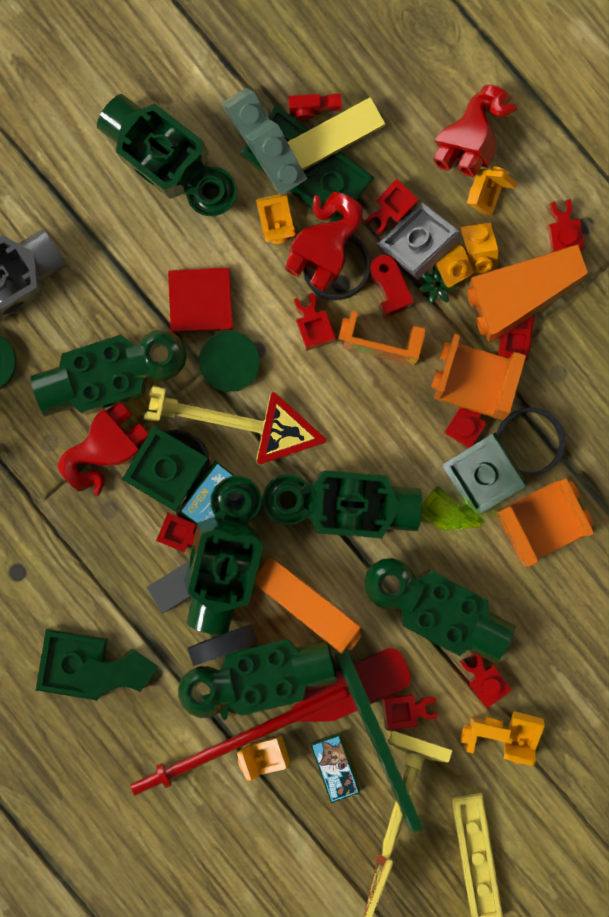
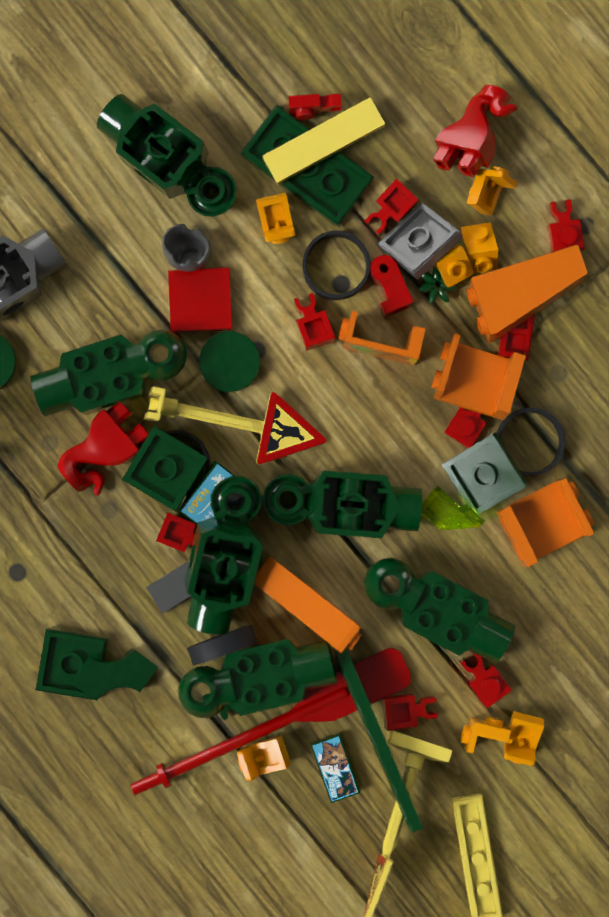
(185, 248): none -> dark grey hair
(264, 140): sand green arch -> none
(324, 243): red hips -> none

